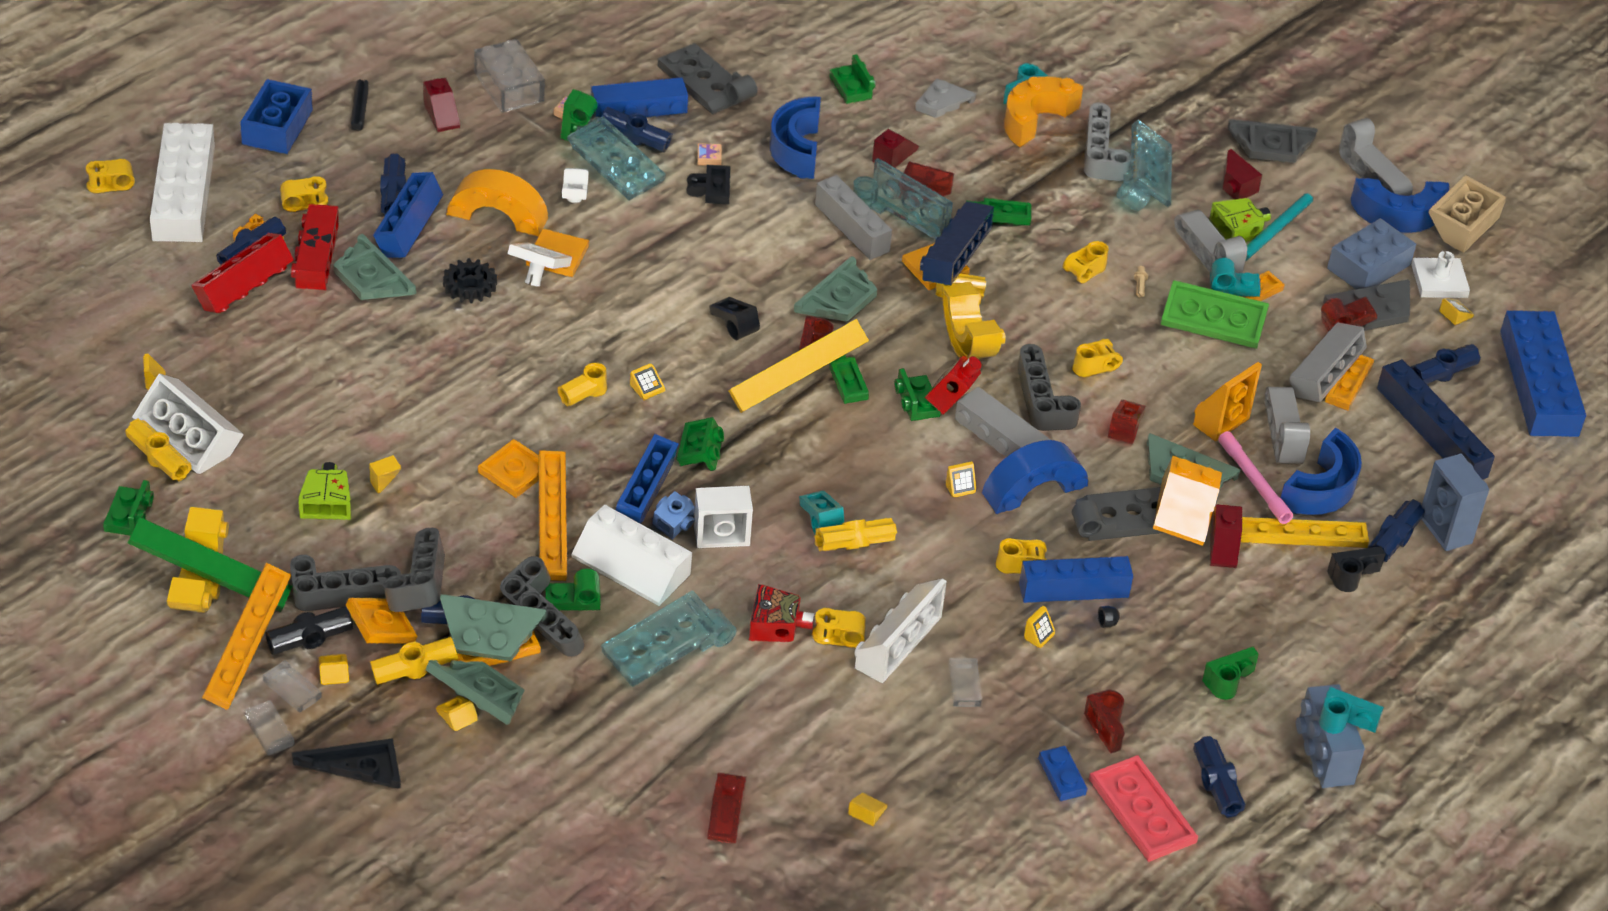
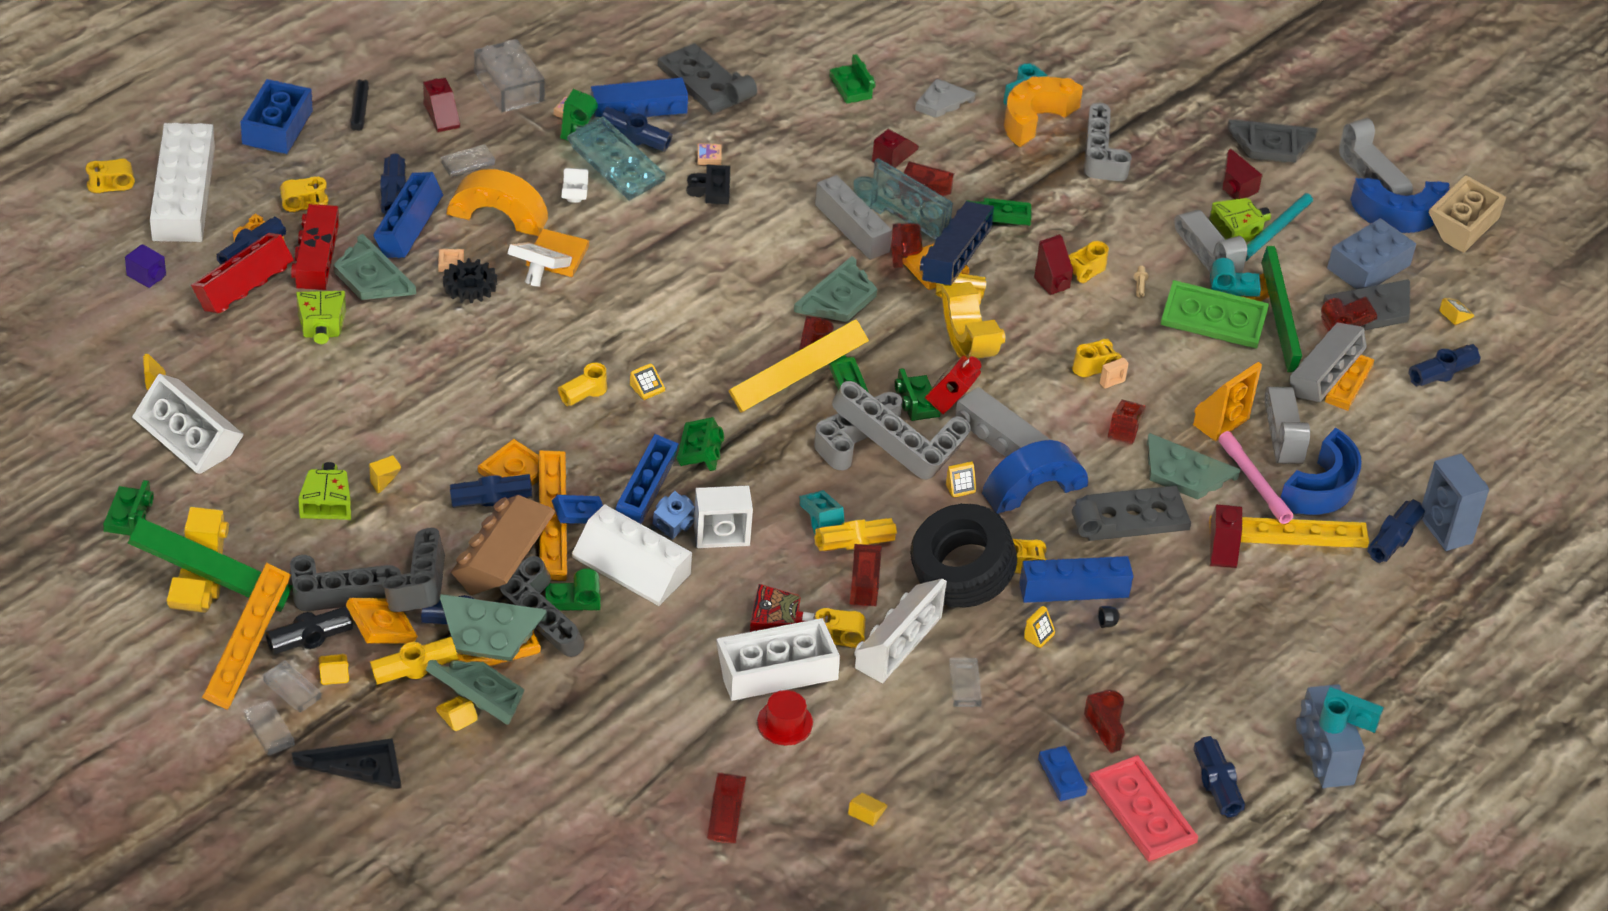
(145, 266): none -> dark purple brick
(158, 449): yellow piece -> none
(321, 314): none -> lime torso
(449, 256): none -> light nougat tile
(468, 160): none -> clear tile
(490, 490): none -> dark blue piece
(501, 543): none -> medium nougat slope
(576, 508): none -> blue plate
(708, 629): clear light blue hinge -> none
(739, 317): black plate -> none
(778, 659): none -> white slope
(785, 718): none -> red piece
(786, 140): blue brick -> none
(837, 436): none -> light grey beam
(865, 575): none -> clear red slope
(895, 435): none -> light grey beam
(905, 242): none -> clear red plate
(957, 527): none -> black tyre
(1043, 408): dark grey beam -> none
(1053, 265): none -> dark red slope
(1114, 373): none -> light nougat tile
(1149, 169): clear light blue hinge -> none
(1187, 500): slope -> none
(1224, 673): green plate -> none
(1281, 309): none -> green tile
(1348, 566): black plate -> none
(1432, 417): dark blue brick -> none
(1440, 277): white tile -> none
(1542, 374): blue brick -> none

